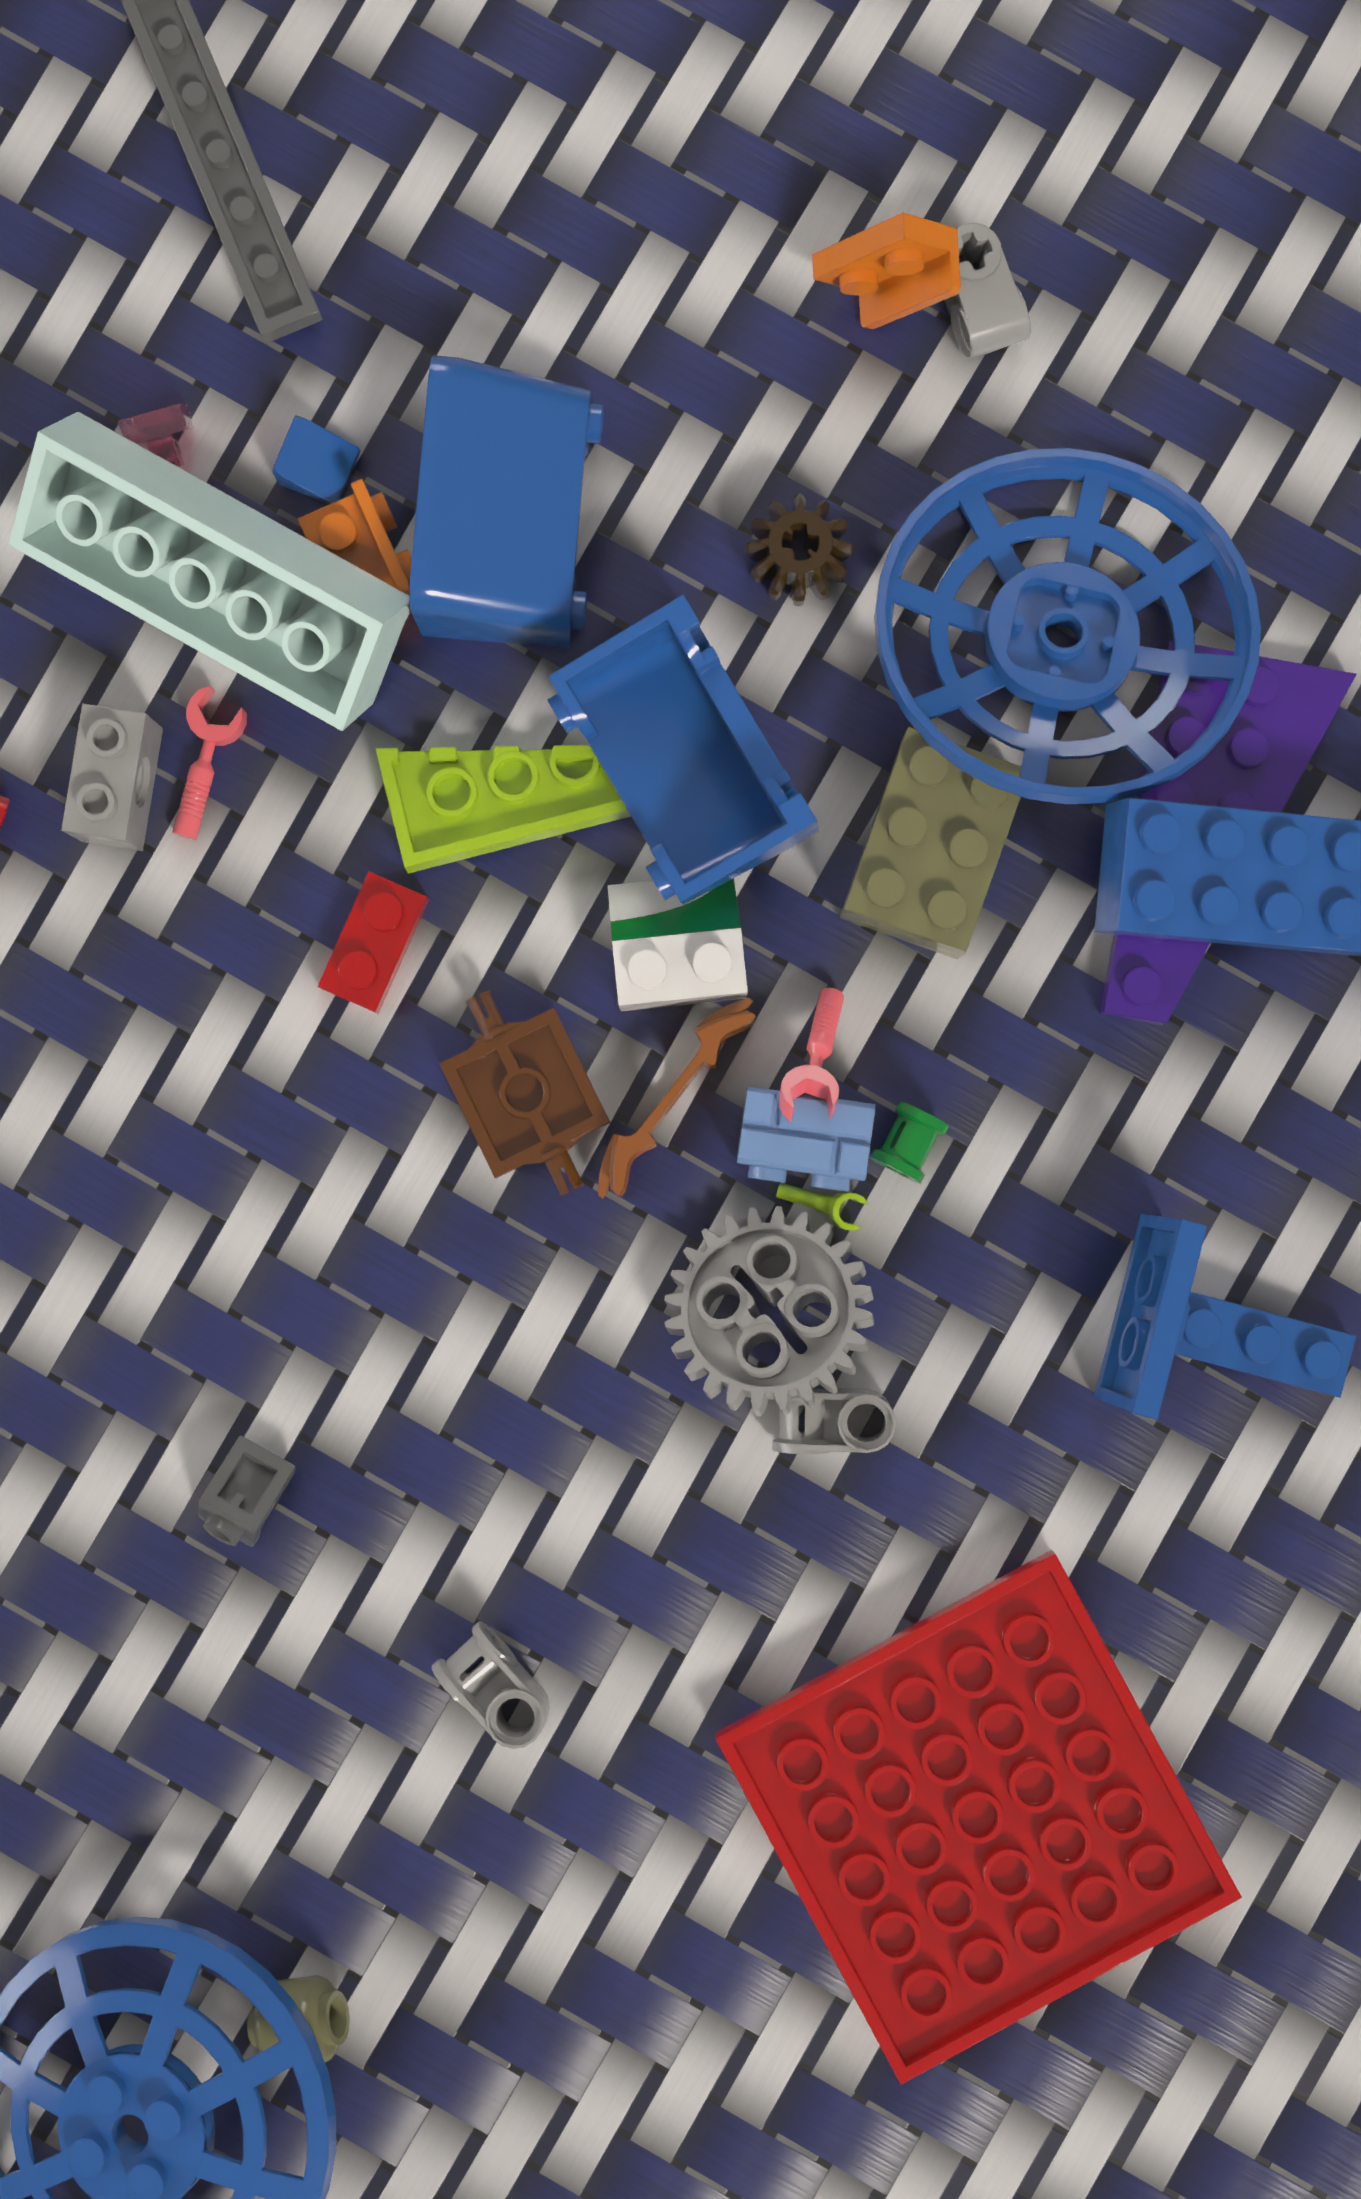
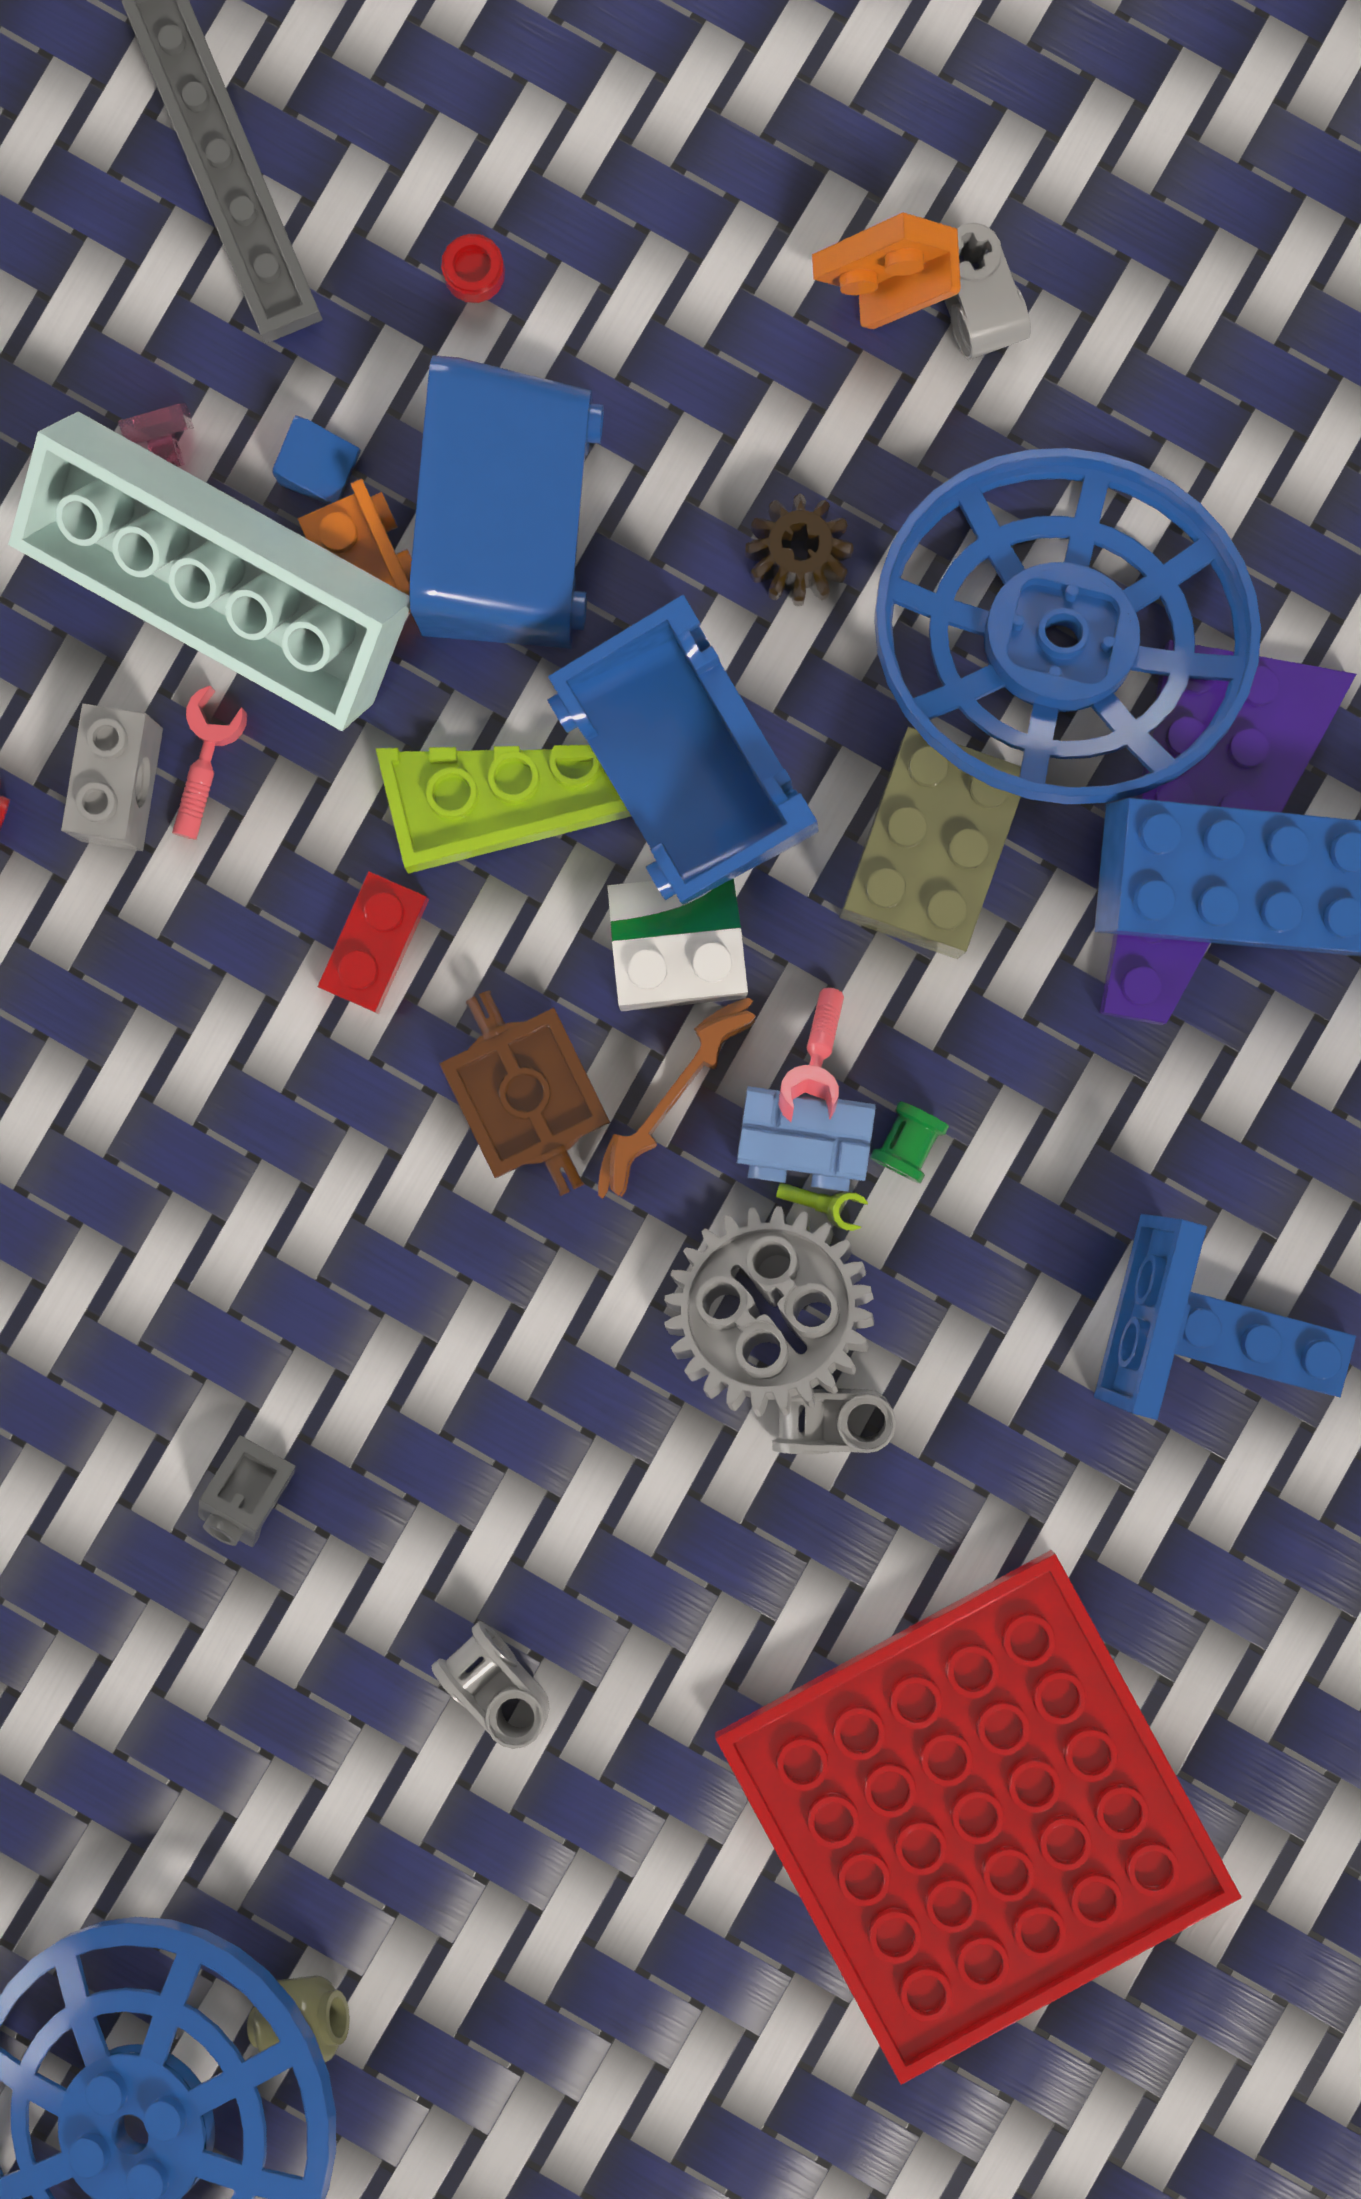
(473, 268): none -> red tile

